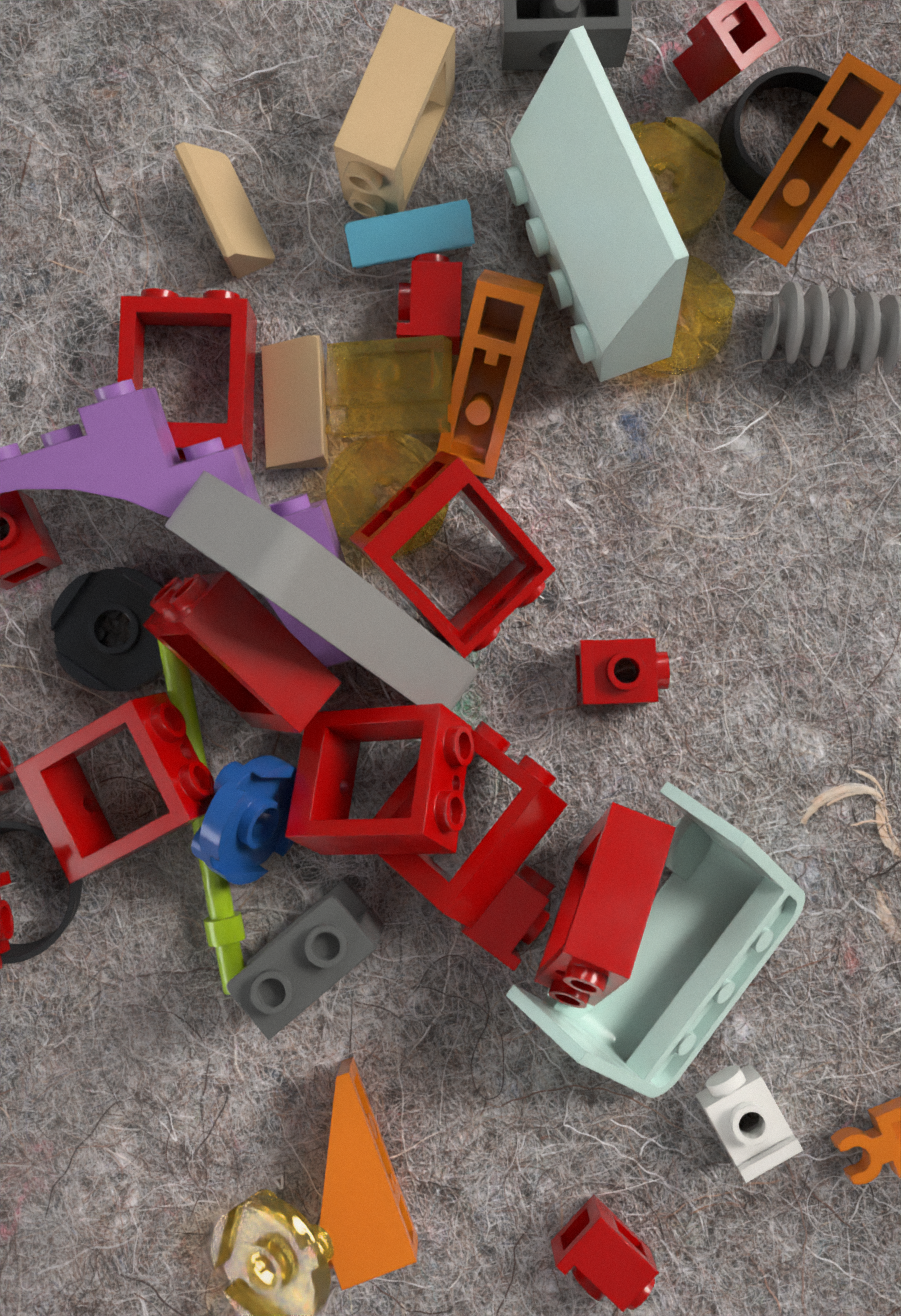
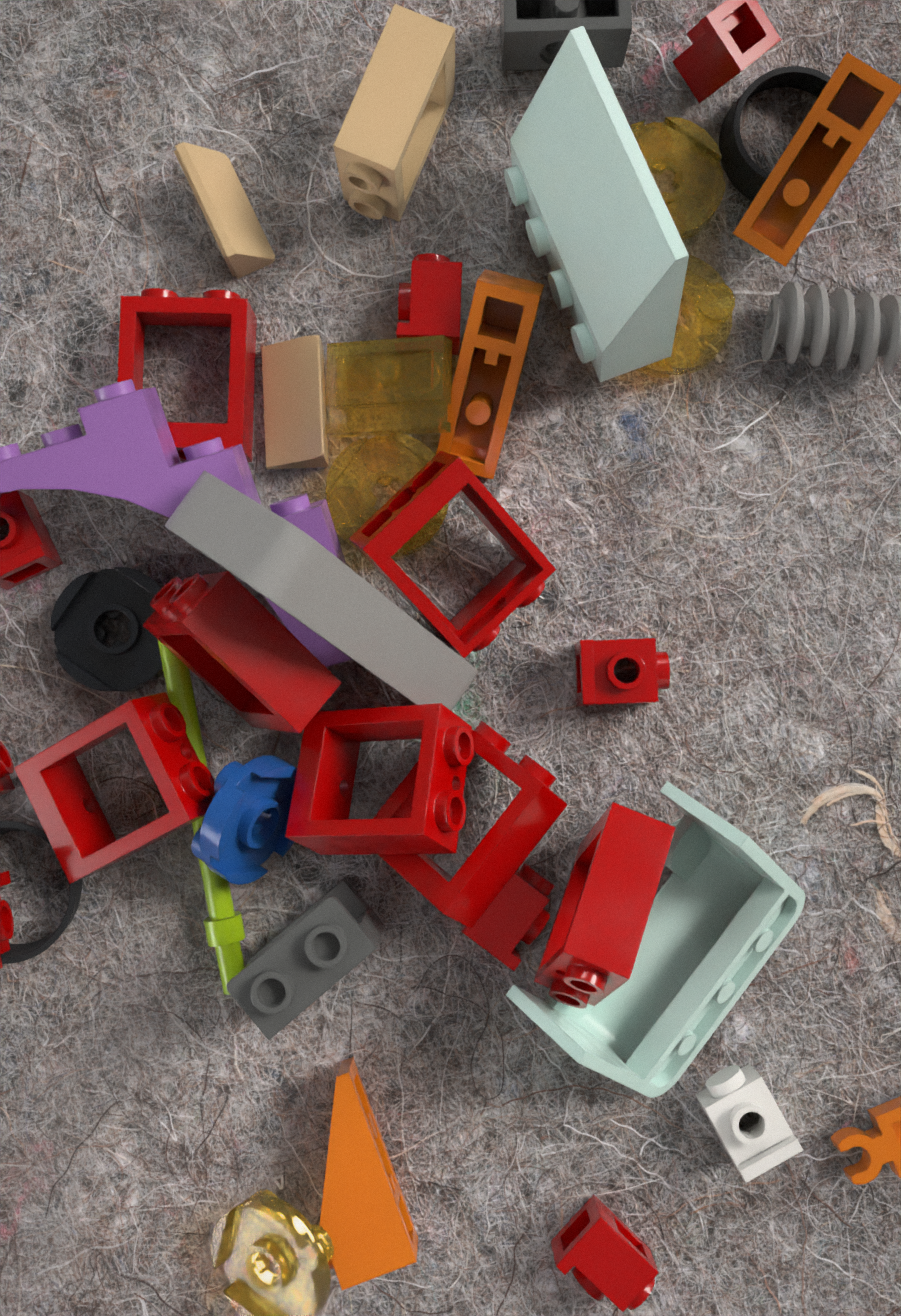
(409, 233): medium azure slope -> none

